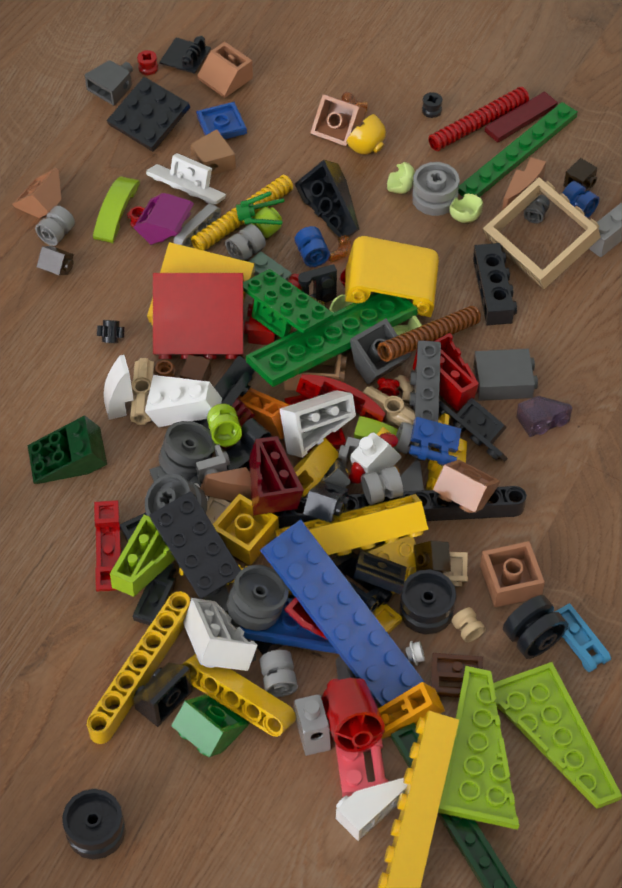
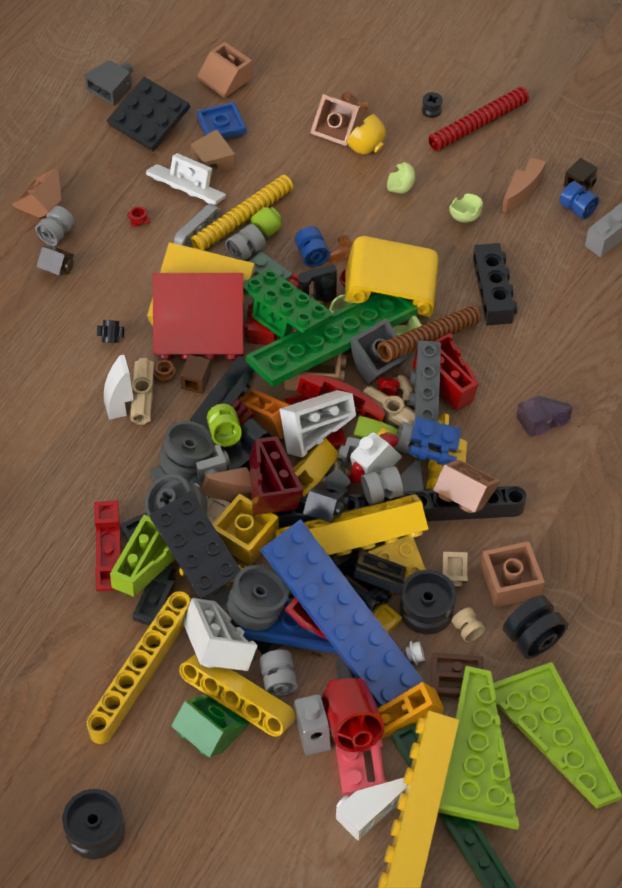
(67, 452): dark green slope -> none
(113, 208): lime slope -> none
(147, 62): red wheel -> none
(163, 217): magenta slope -> none
(163, 692): black slope -> none
(179, 400): white wedge -> none
(186, 54): black hinge -> none
(246, 210): green plant -> none
(329, 196): black wedge -> none
(432, 556): dark brown brick -> none
(435, 188): light grey wheel -> none
(480, 423): black bracket -> none
(504, 374): dark grey brick -> none
(518, 151): green plate -> none
(520, 117): dark red tile -> none
(536, 210): dark grey wheel -> none
(567, 257): tan window -> none
(582, 639): dark azure plate -> none

